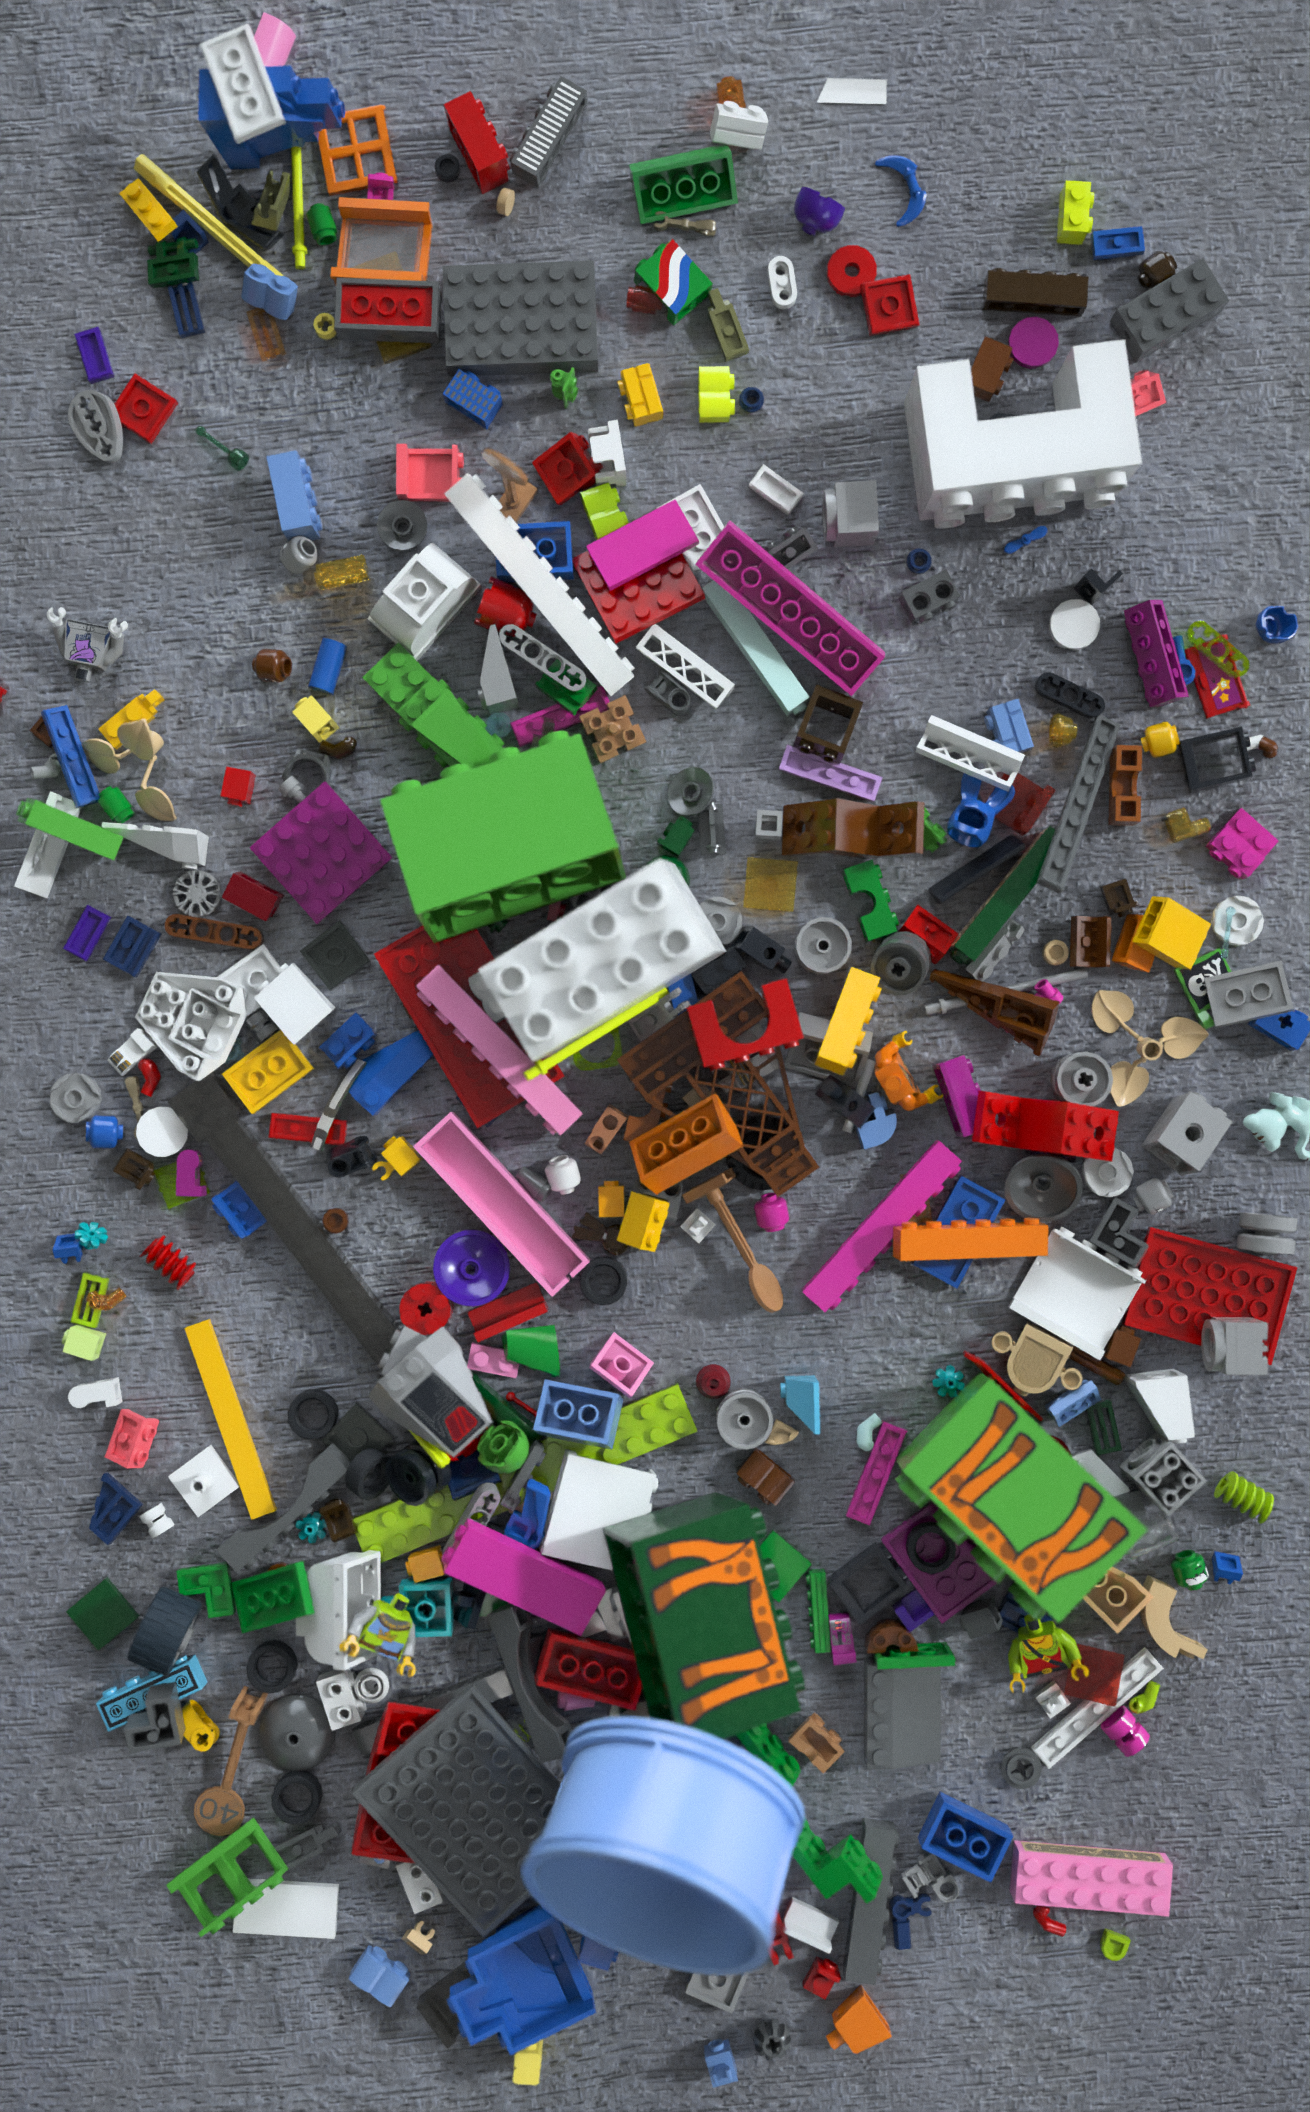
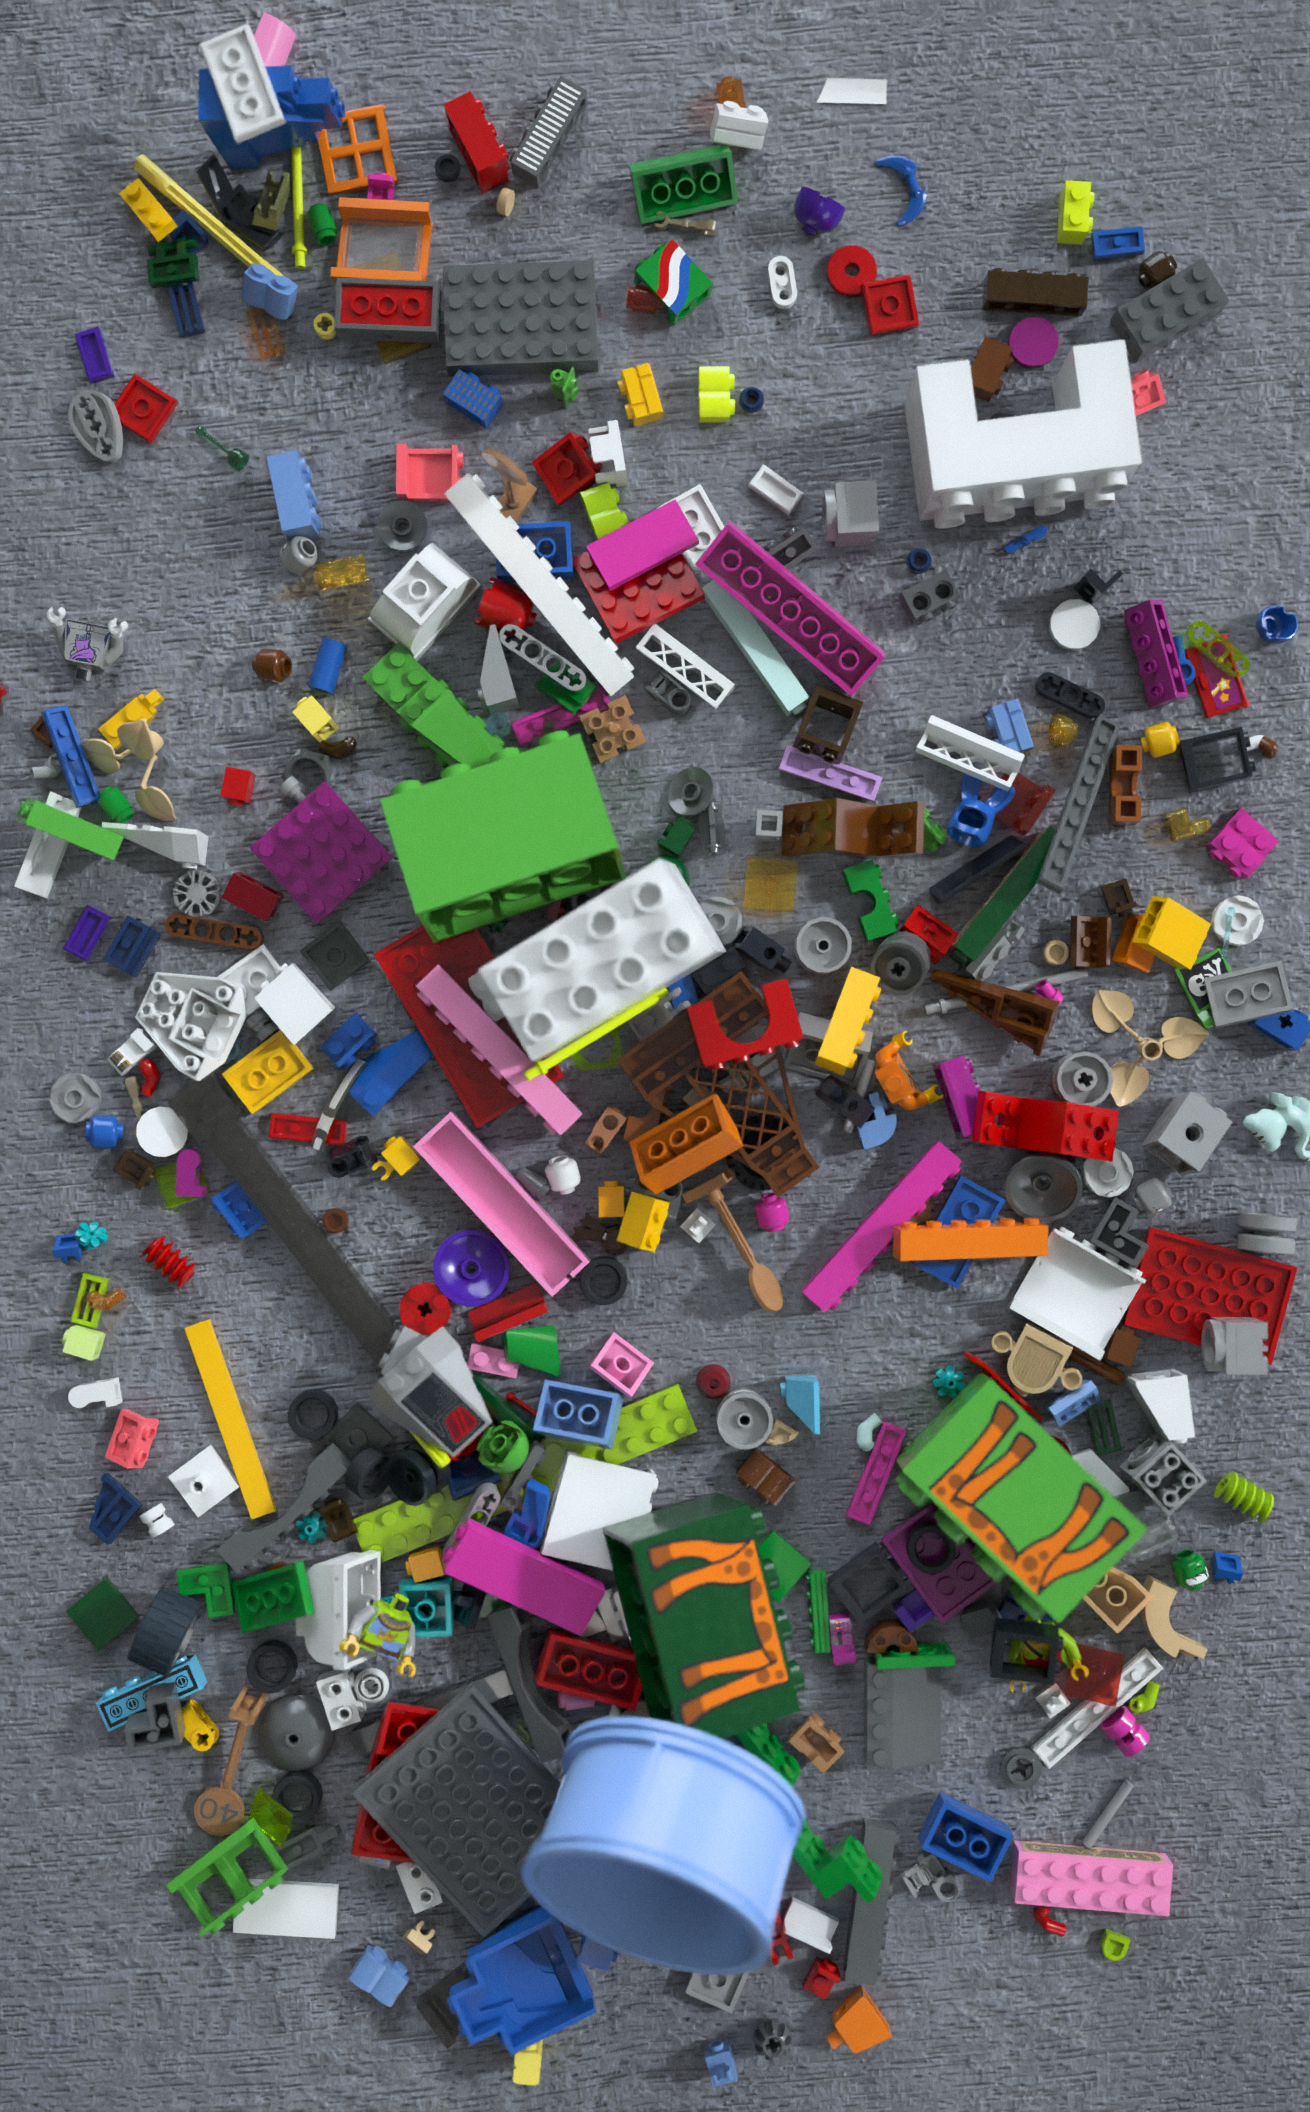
(271, 1817): none -> clear neon green piece
(726, 327): olive hinge -> none
(902, 1908): dark blue bar -> none
(1030, 1632): none -> black window
(1108, 1813): none -> light grey bar

